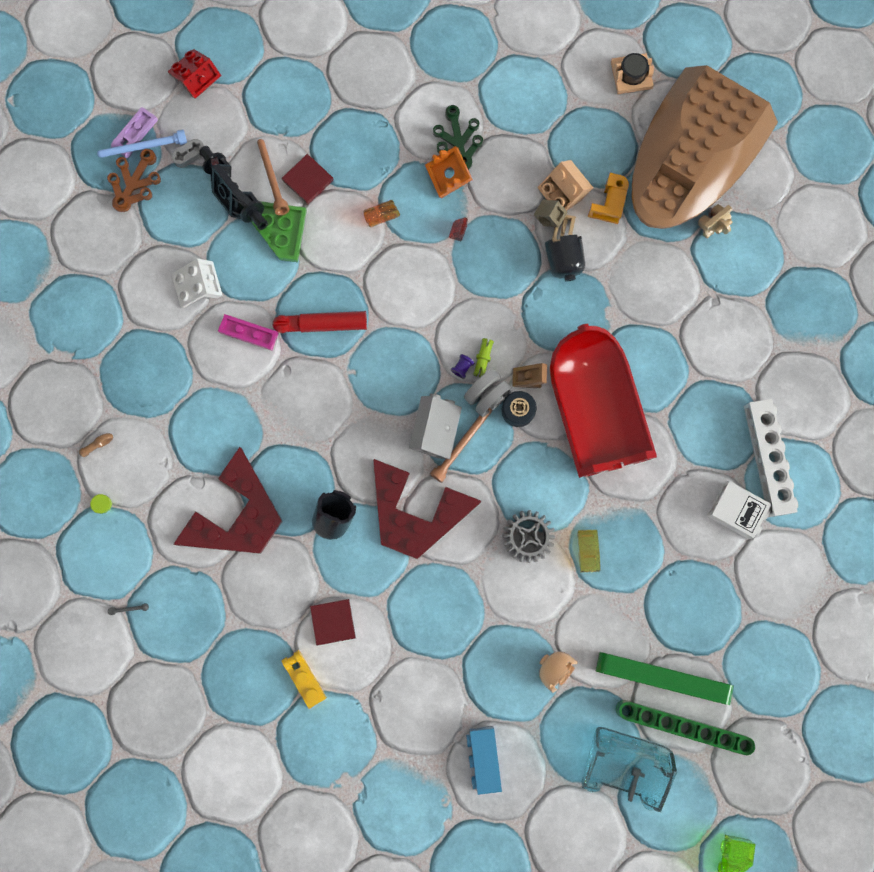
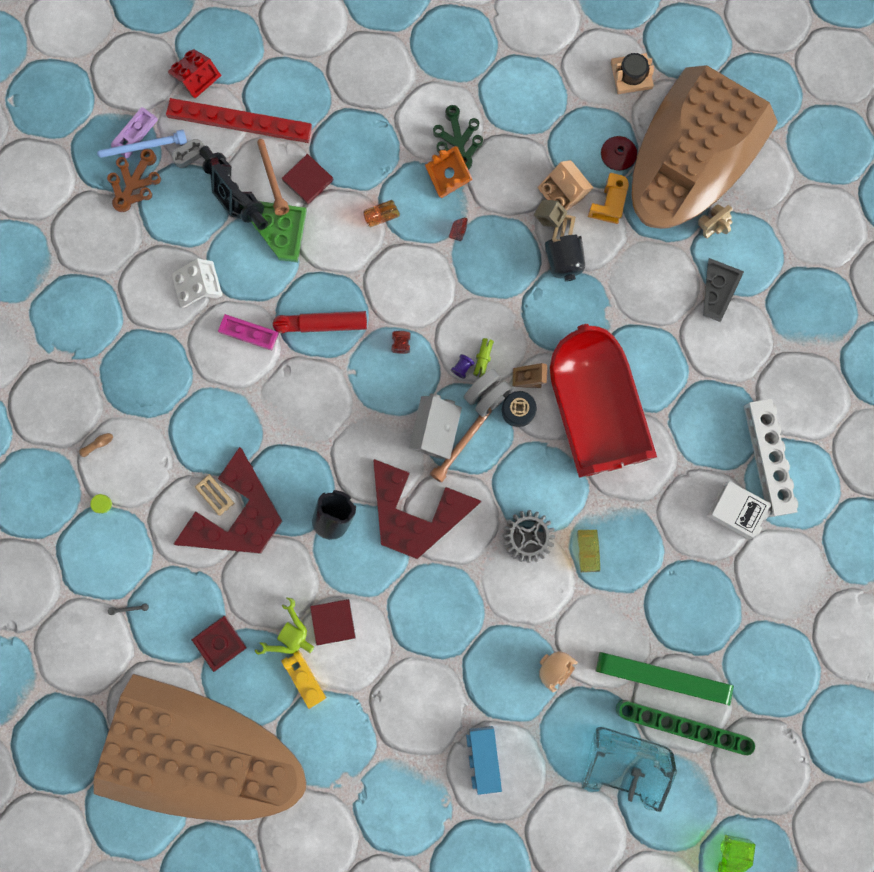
(194, 757): none -> medium nougat piece
(219, 643): none -> dark red tile
(225, 507): none -> tan tile
(239, 120): none -> red plate
(290, 635): none -> lime piece
(401, 341): none -> clear red wheel
(618, 160): none -> dark red dish
(720, 288): none -> dark grey wing

